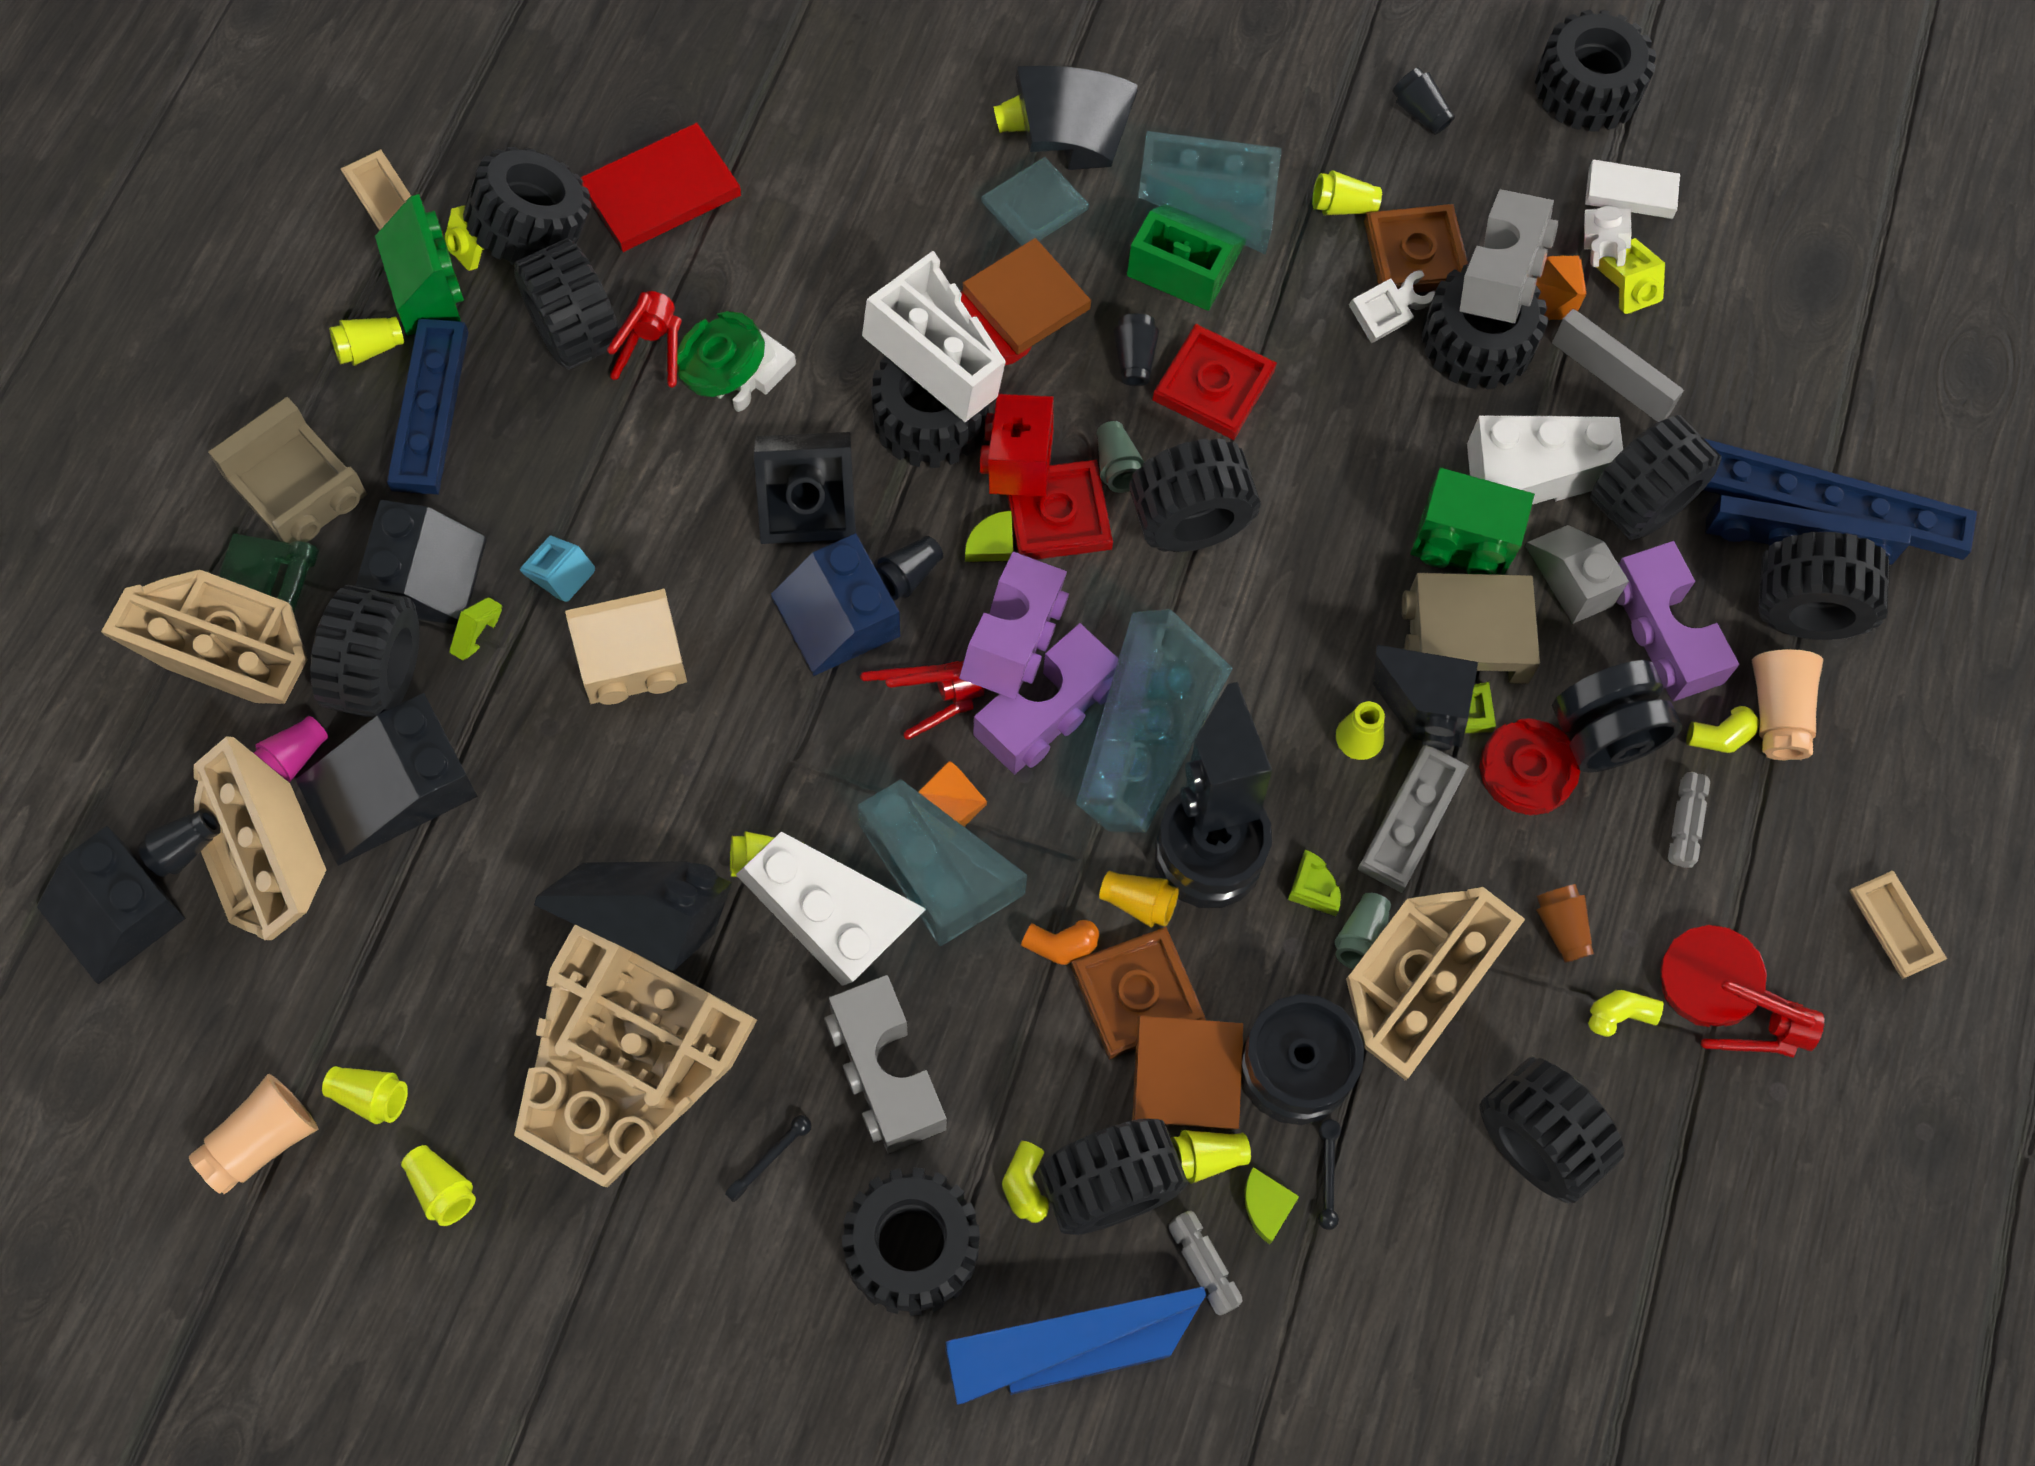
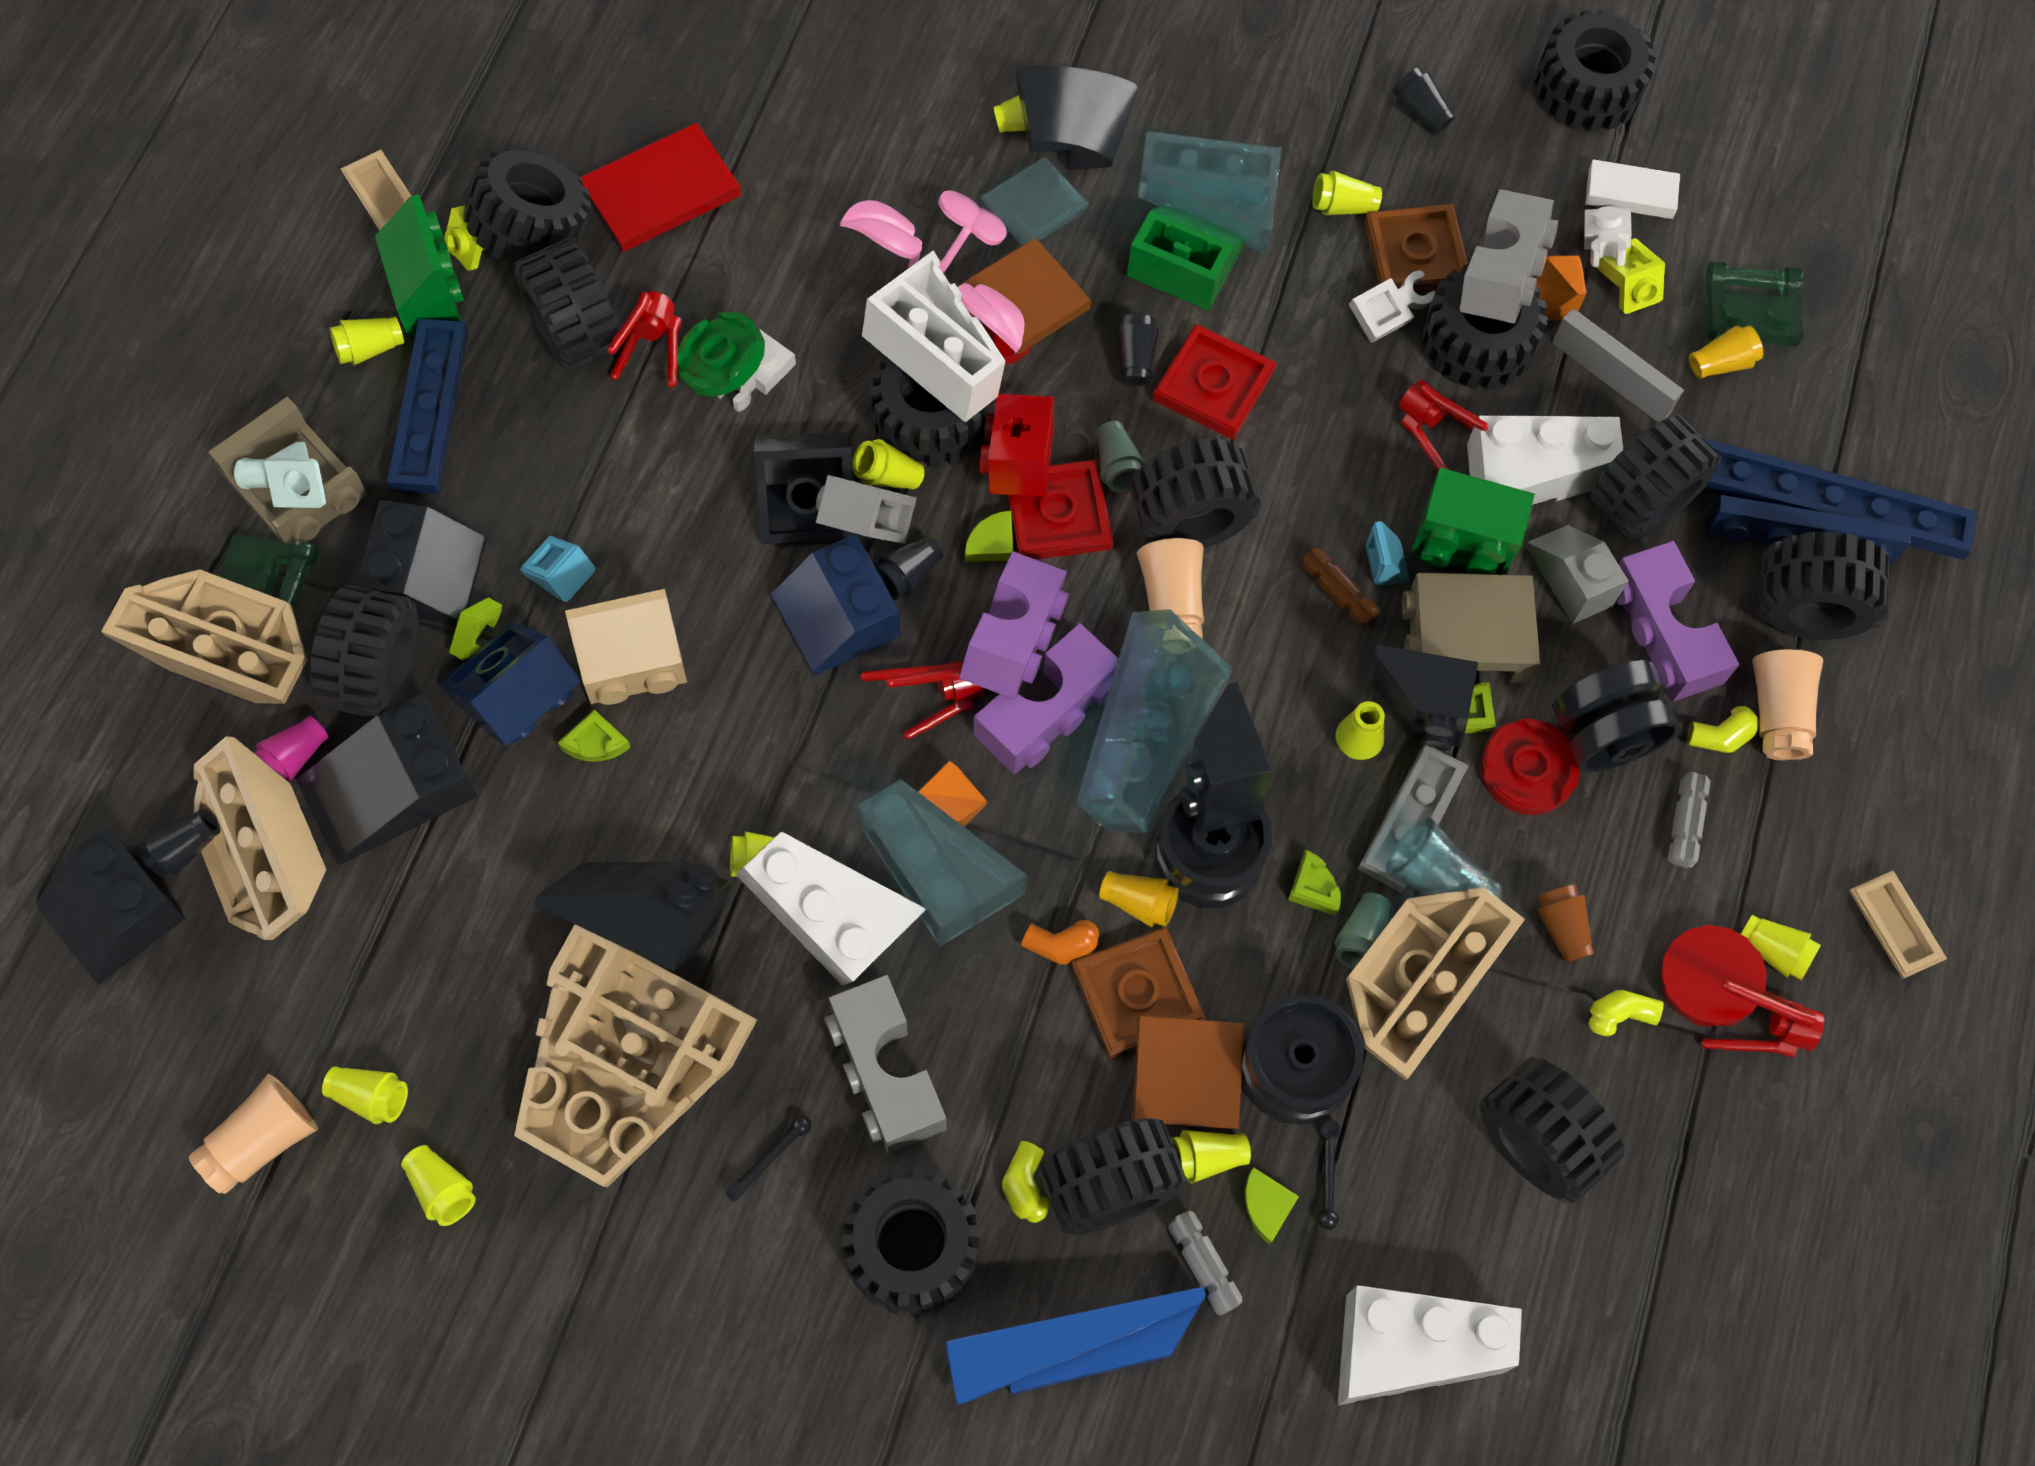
(287, 476): none -> light aqua bracket
(511, 682): none -> dark blue slope
(594, 740): none -> lime tile
(865, 509): none -> light grey slope
(886, 466): none -> neon yellow cone
(896, 234): none -> bright pink plant
(1174, 578): none -> light nougat plant
(1340, 587): none -> reddish brown axle
(1386, 556): none -> medium azure slope
(1421, 1341): none -> white wedge
(1428, 407): none -> red plant
(1435, 864): none -> clear light blue plant
(1730, 352): none -> yellow cone
(1774, 318): none -> clear green plate
(1781, 946): none -> neon yellow cone

